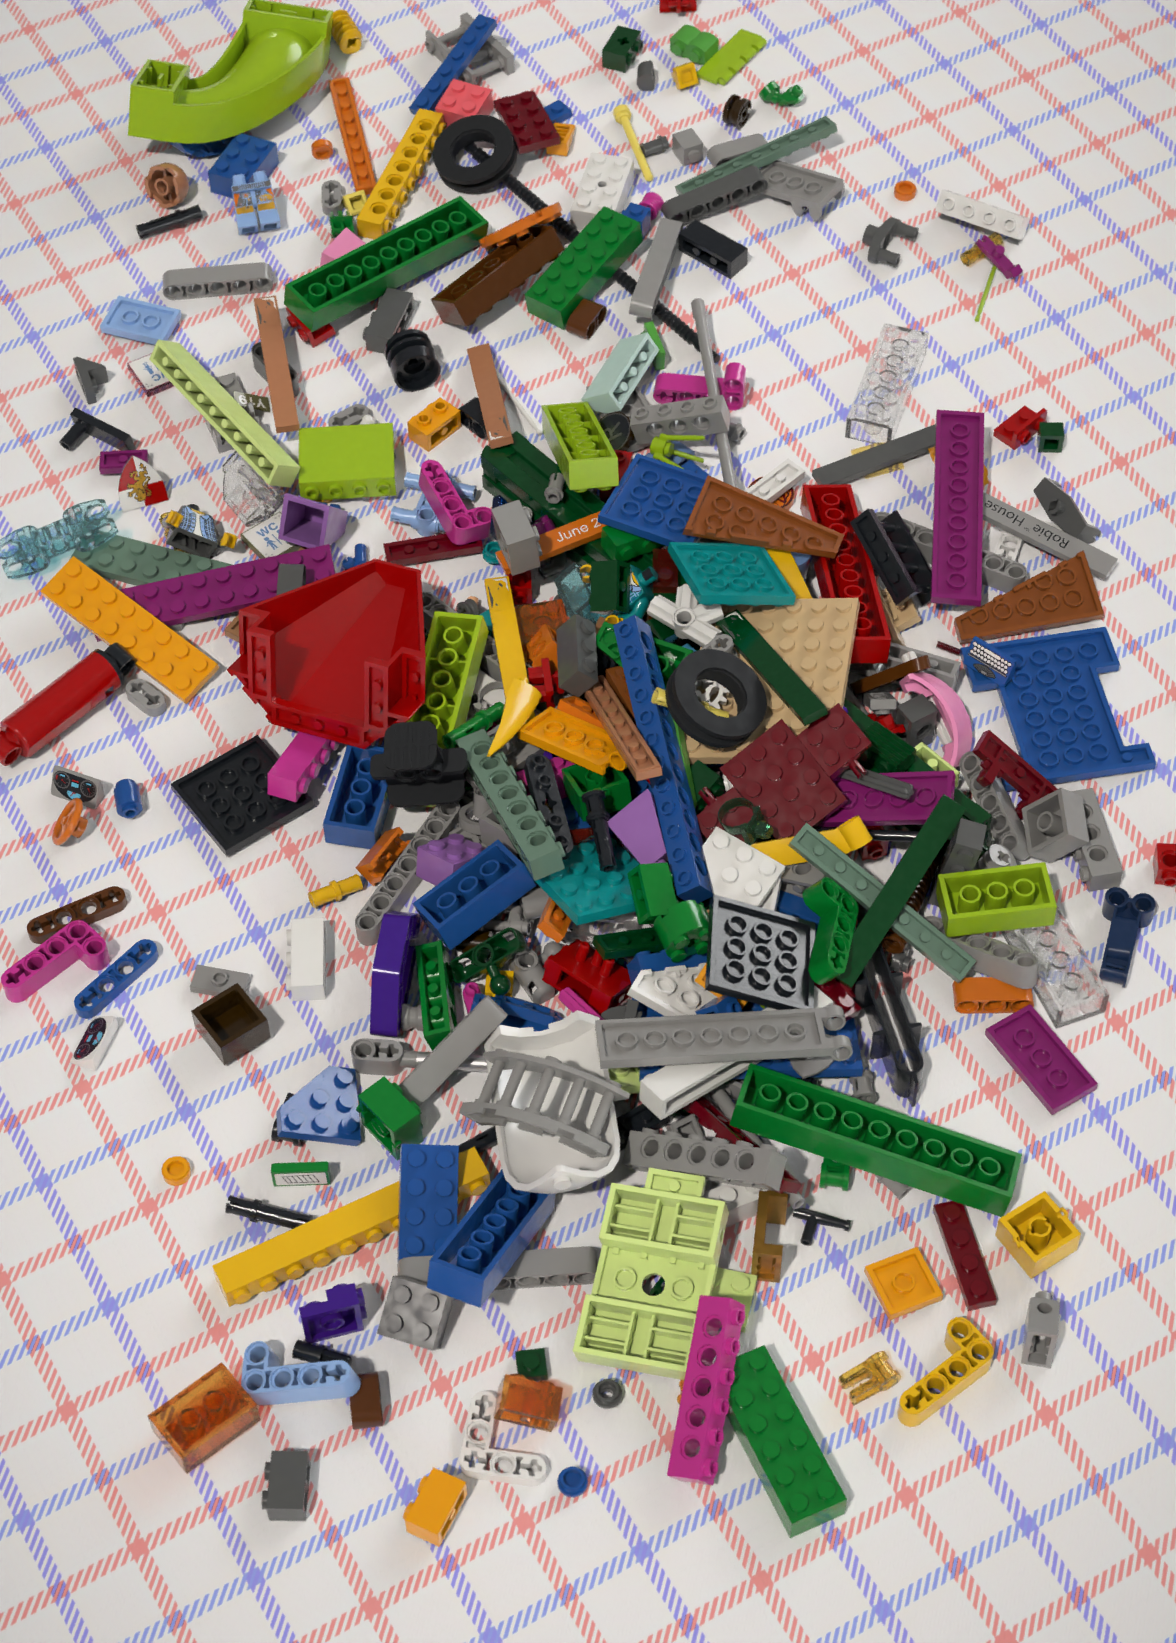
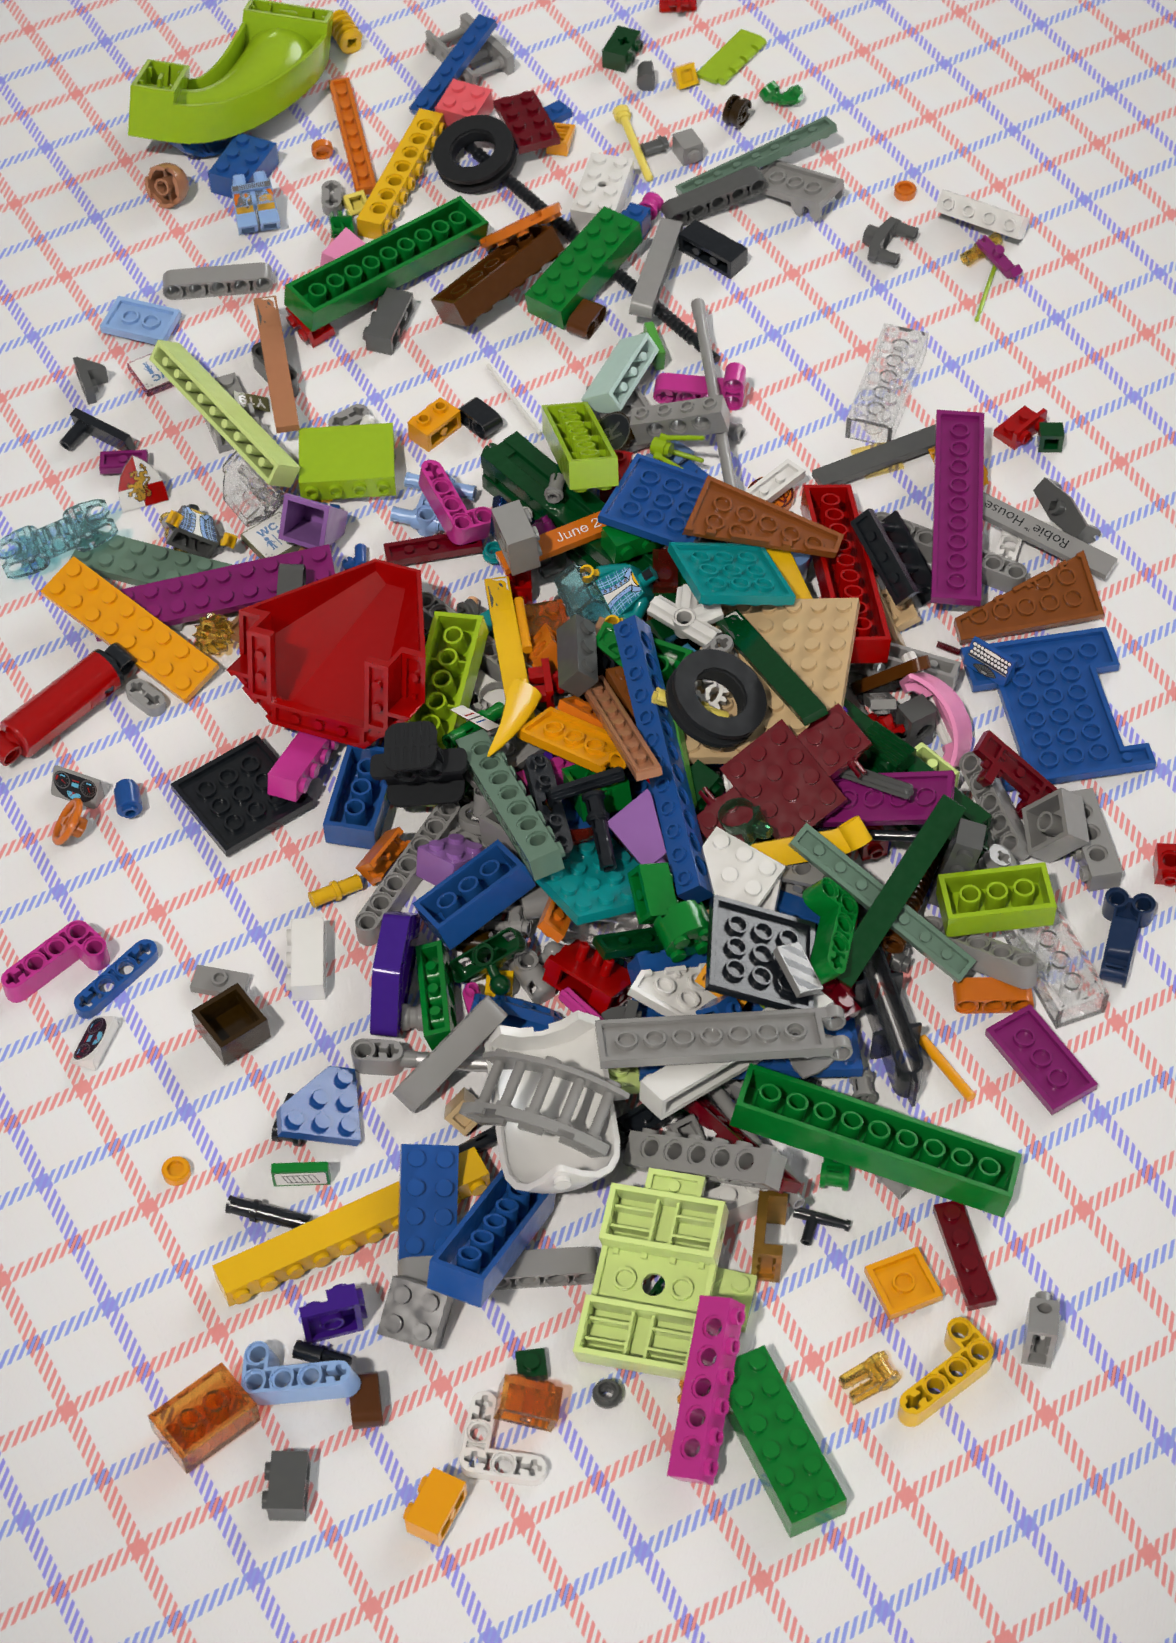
(75, 910): reddish brown beam -> none
(161, 224): black pin -> none
(213, 634): none -> clear yellow gear
(390, 1116): green brick -> none
(412, 360): black wheel -> none
(452, 1115): none -> tan panel
(475, 717): none -> white sticker
(490, 396): nougat tile -> none
(523, 625): none -> light orange bar
(572, 1482): blue plate -> none
(586, 784): none -> black axle
(609, 587): dark green brick -> none
(694, 44): bright green brick -> none
(729, 150): light grey beam -> none
(798, 970): none -> light grey tile
(946, 1068): none -> light orange bar
(1038, 1234): yellow brick -> none

